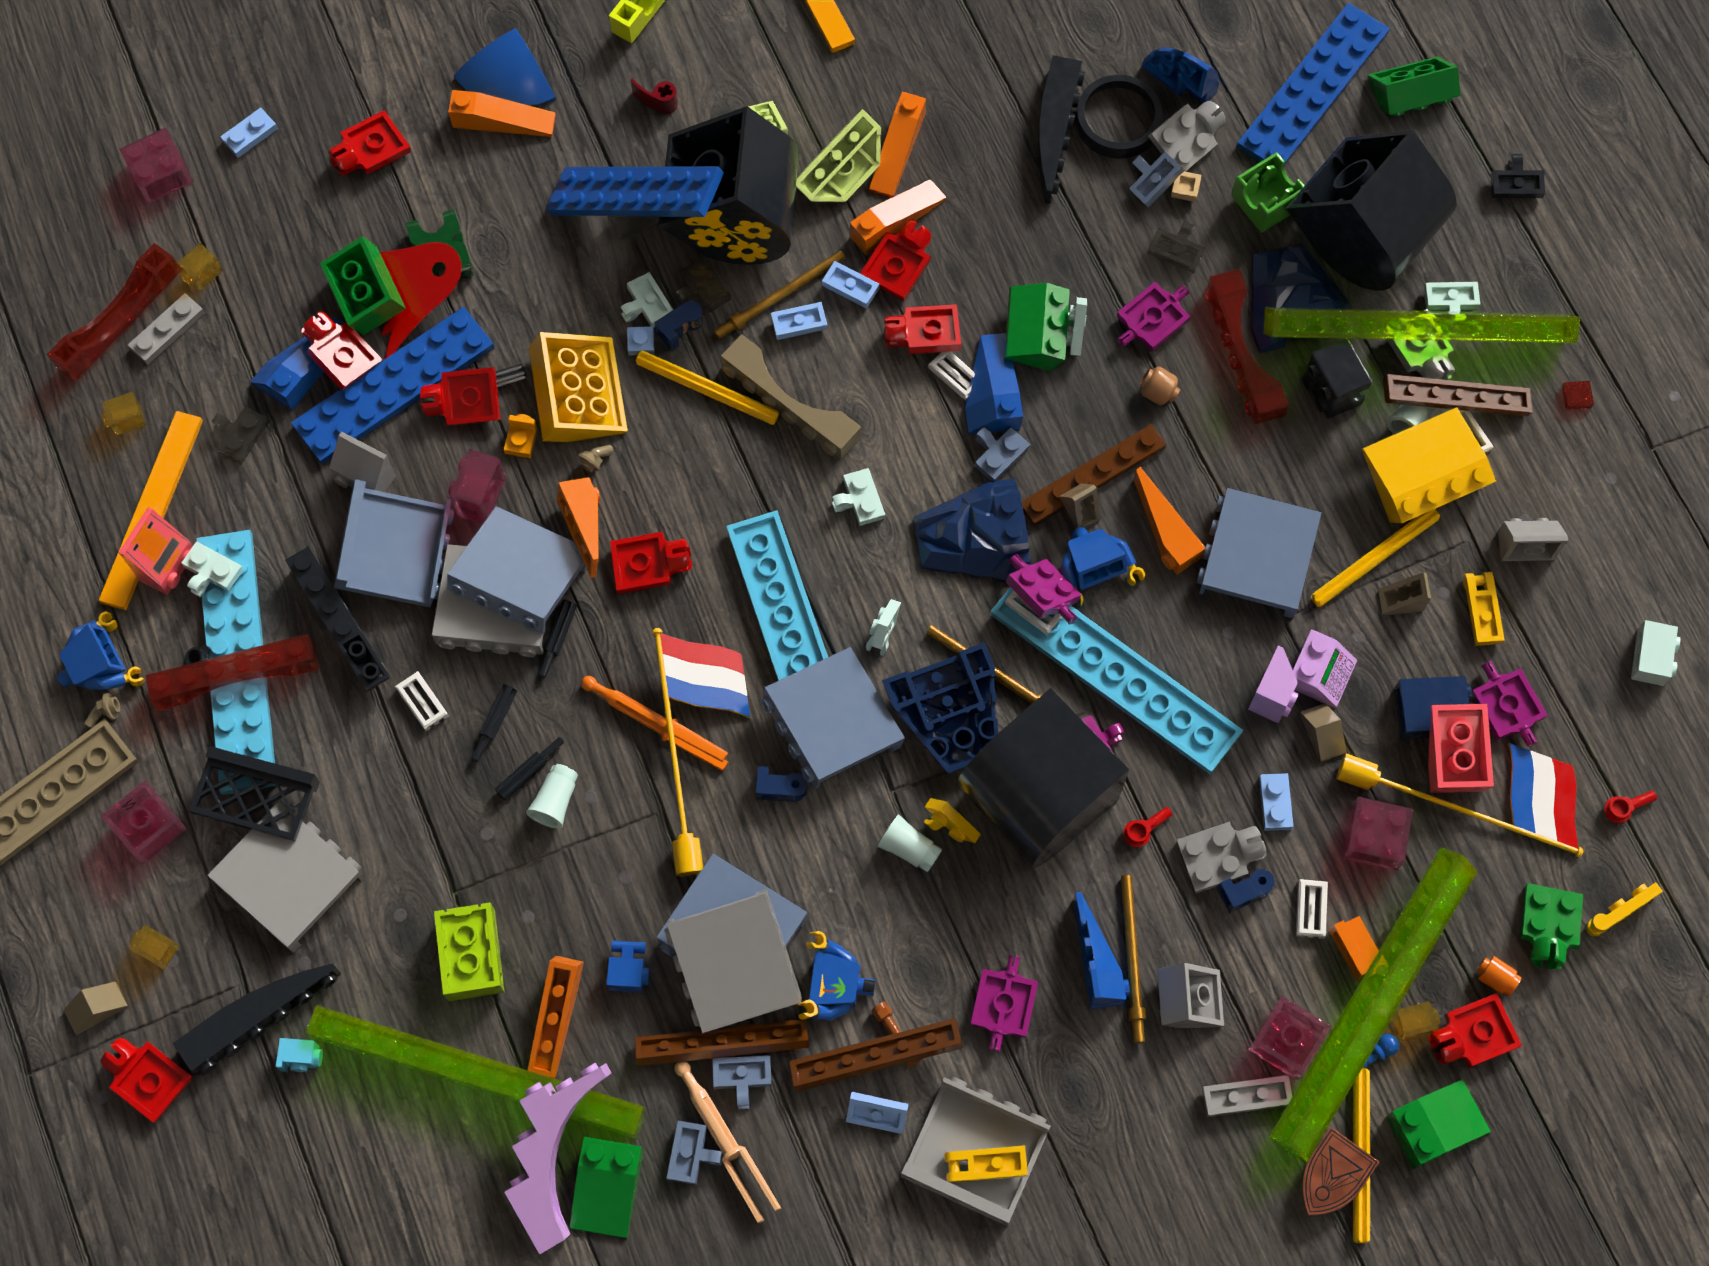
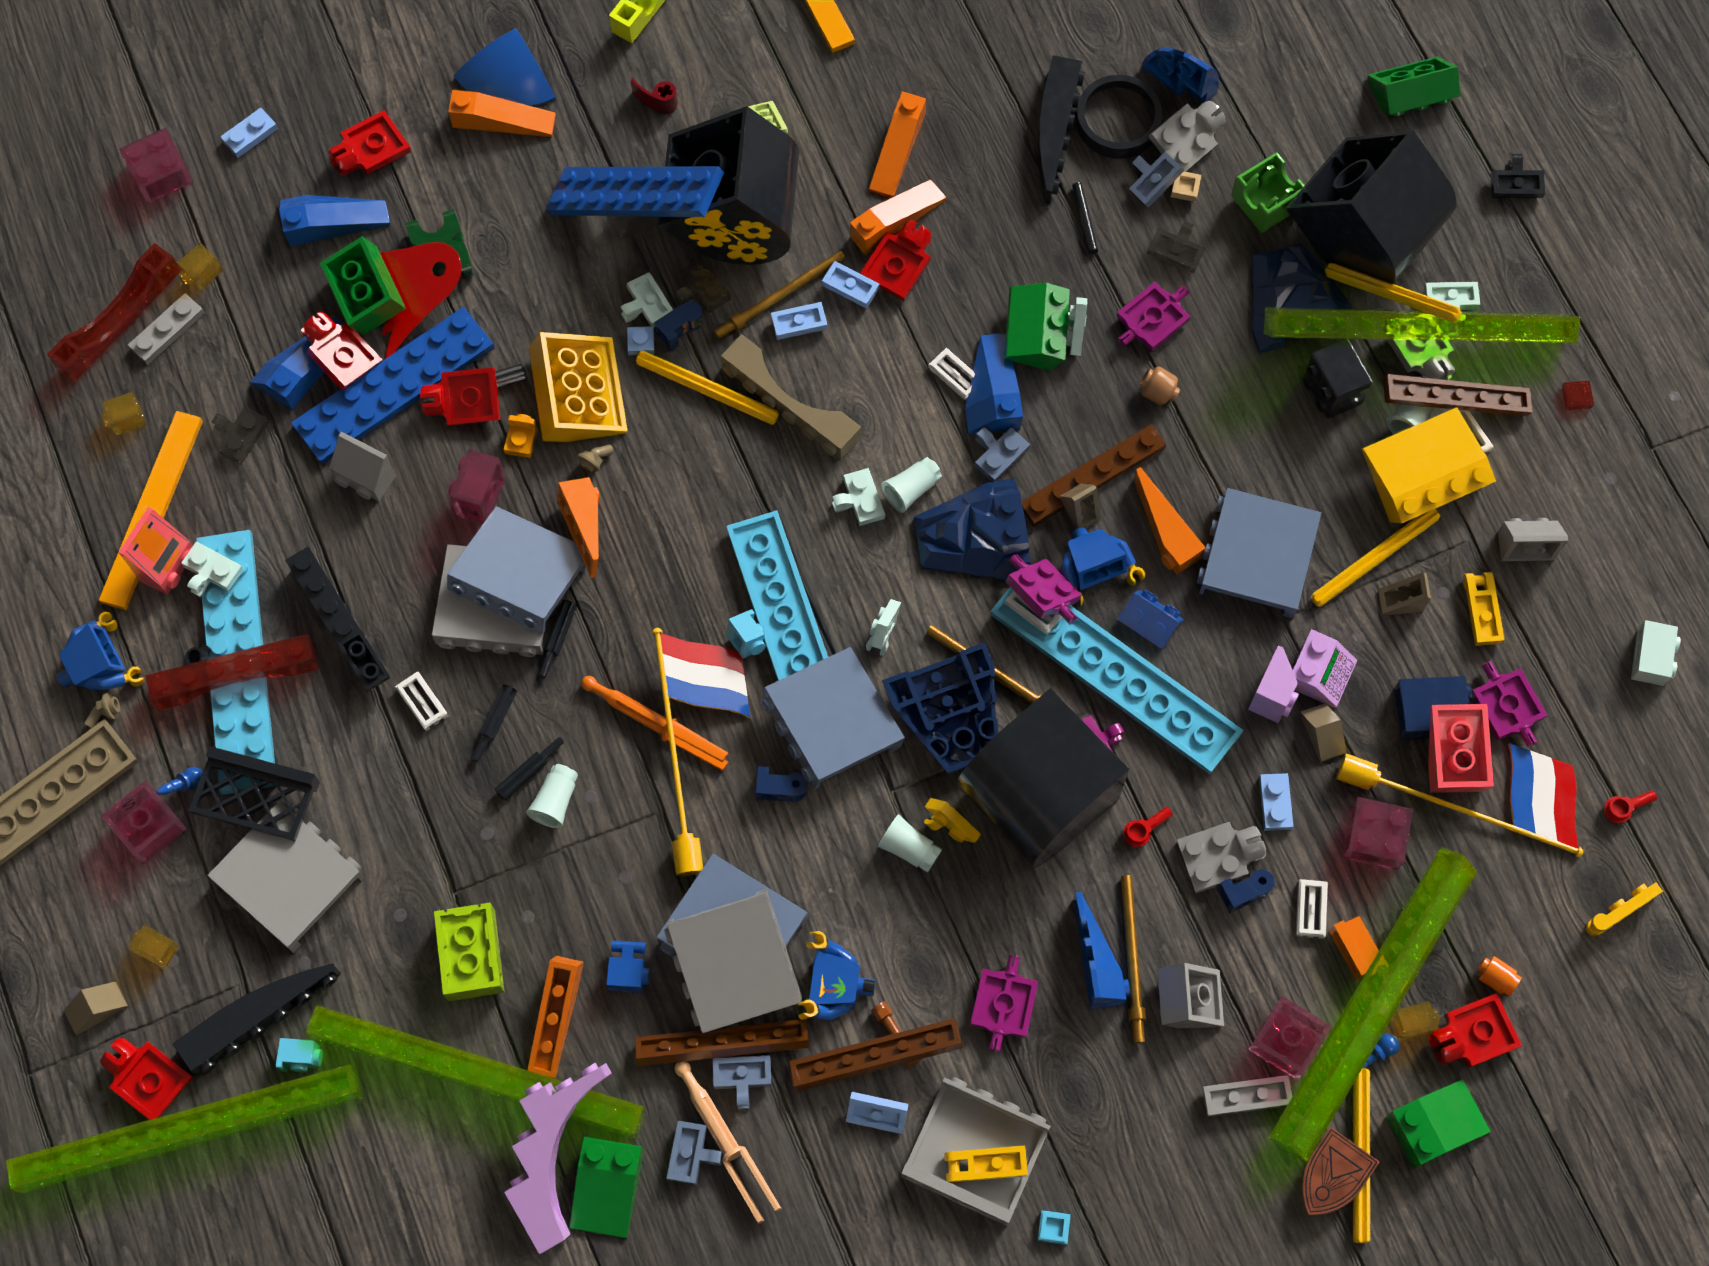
(183, 1129): none -> clear neon green brick
(187, 780): none -> blue bar
(323, 217): none -> blue wedge
(393, 546): sand blue panel -> none
(648, 561): red plate -> none
(746, 634): none -> medium azure brick
(843, 162): yellowish green wedge -> none
(910, 484): none -> light aqua plant
(924, 329): red plate -> none
(1054, 1227): none -> medium azure tile
(1085, 218): none -> black bar
(1150, 618): none -> blue bracket
(1263, 393): clear red arch -> none
(1314, 85): blue plate -> none
(1393, 292): none -> yellow axle
(1551, 923): green plate -> none

